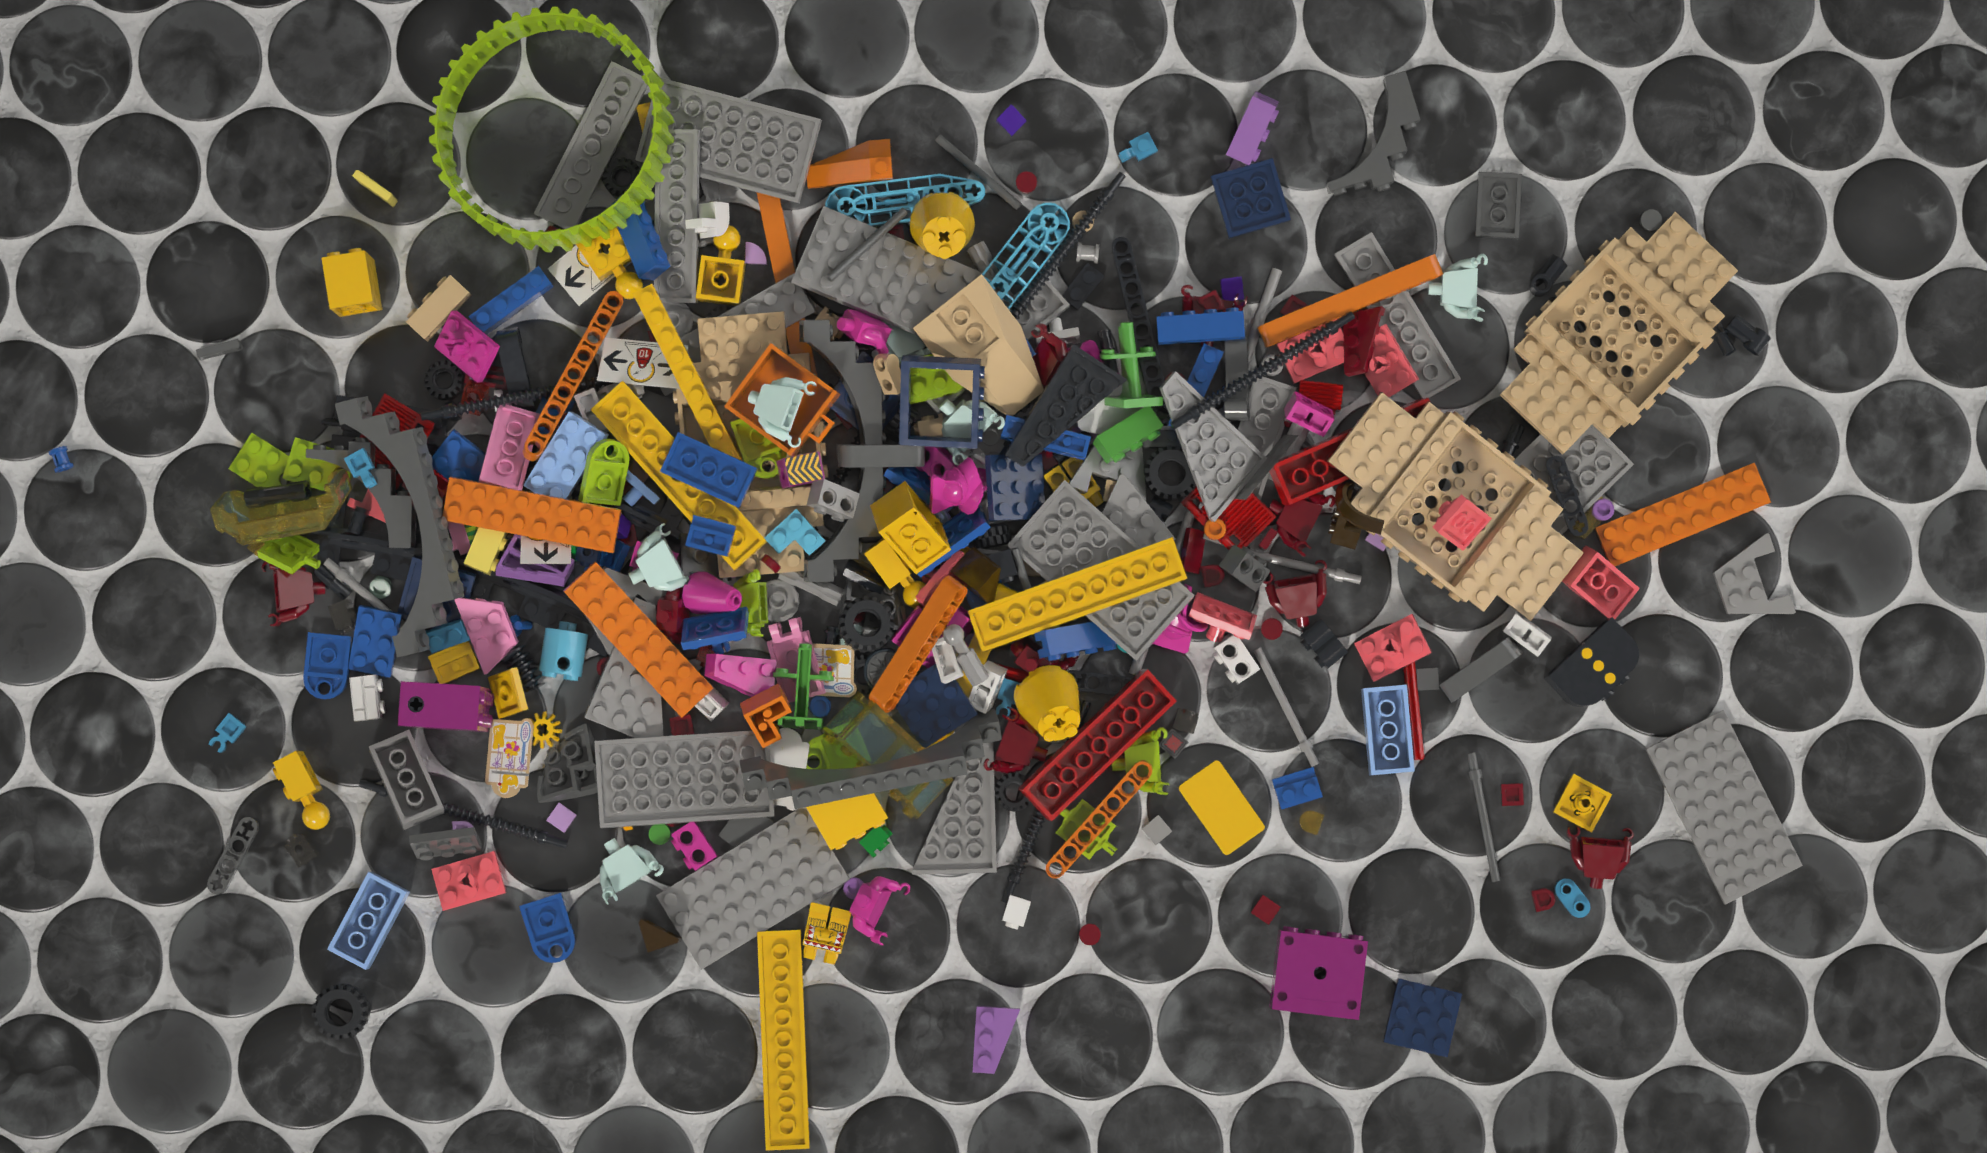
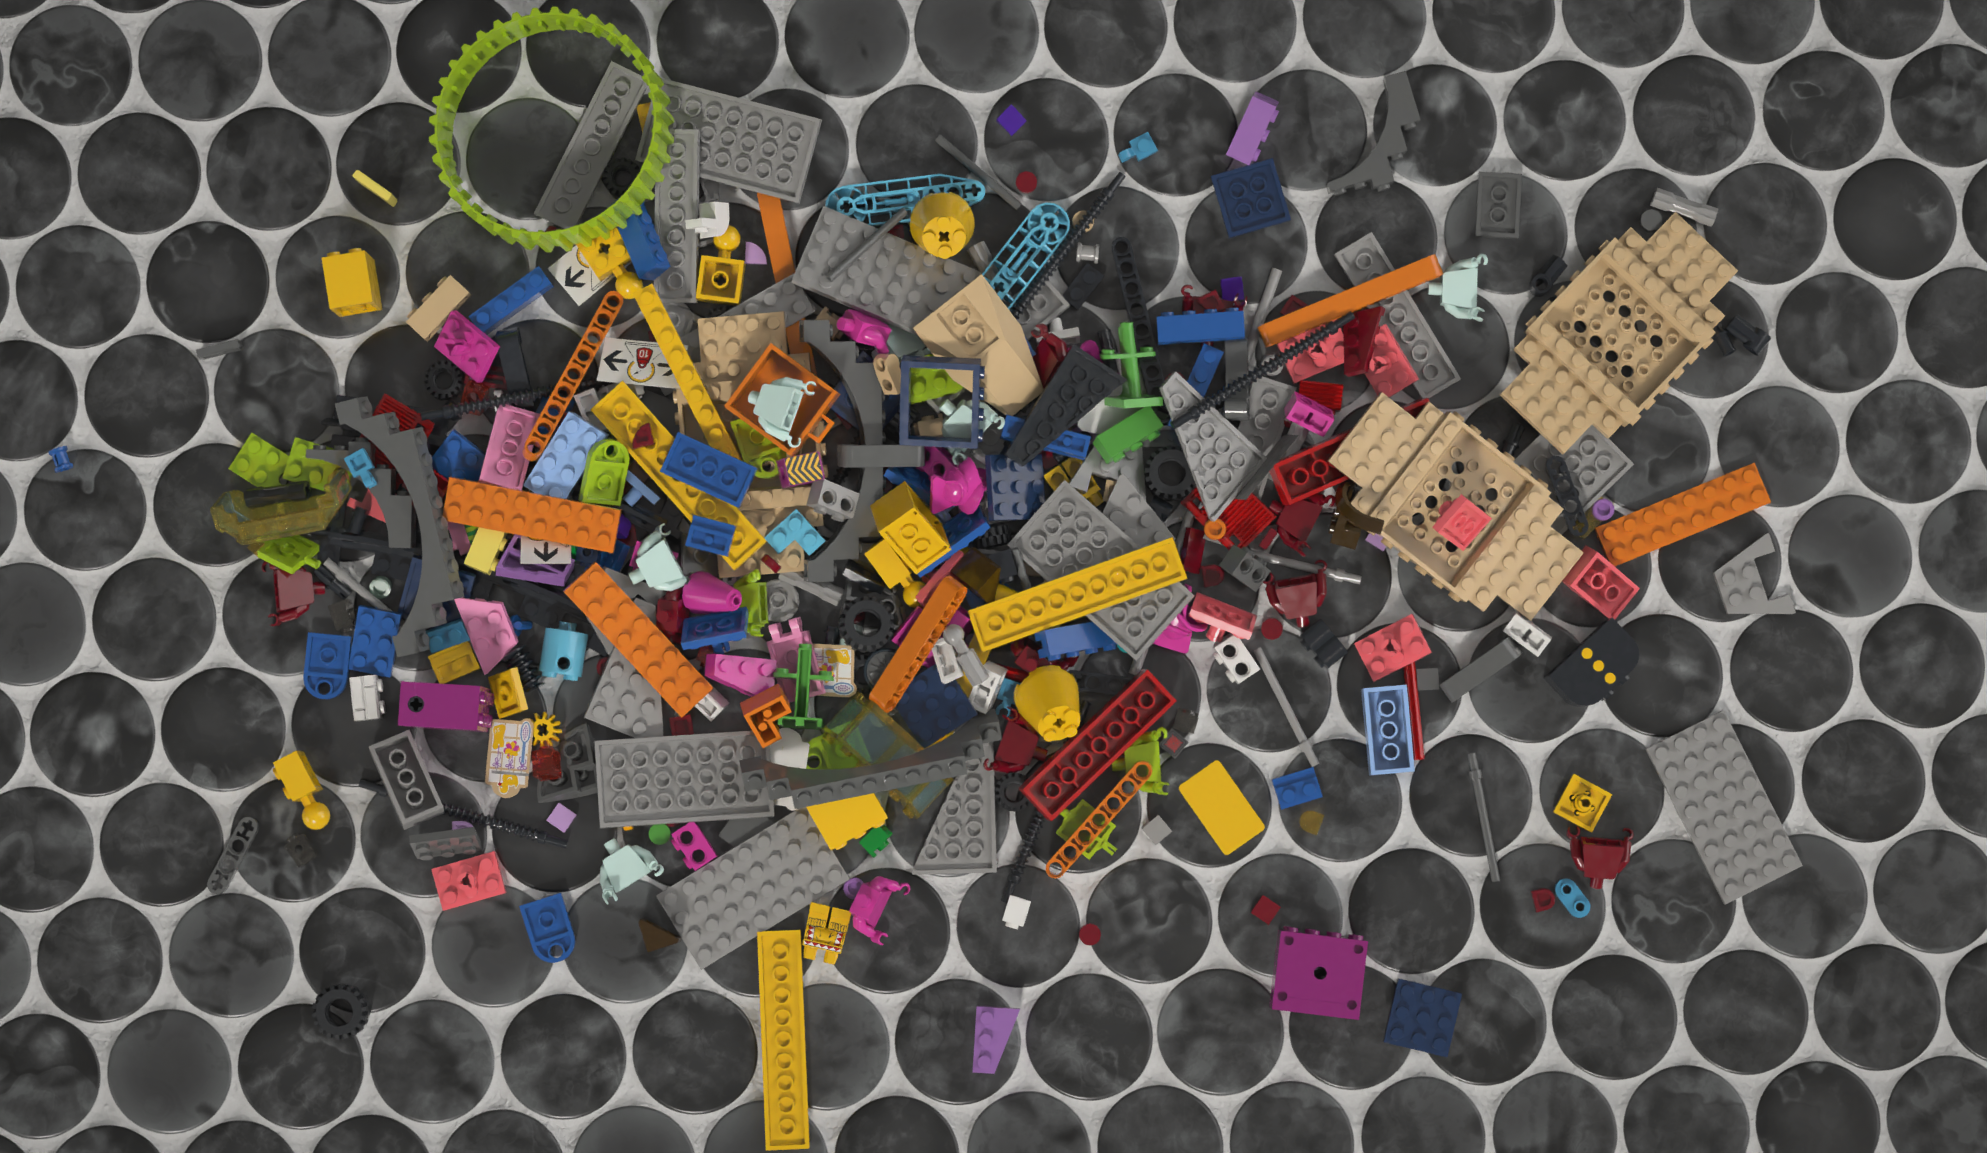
(229, 730): dark azure plate -> none
(368, 920): light blue brick -> none
(546, 763): none -> clear red brick
(643, 437): none -> dark red tile
(820, 706): blue tile -> none
(857, 165): orange wedge -> none
(1512, 794): dark red tile -> none
(1698, 211): none -> light grey axle

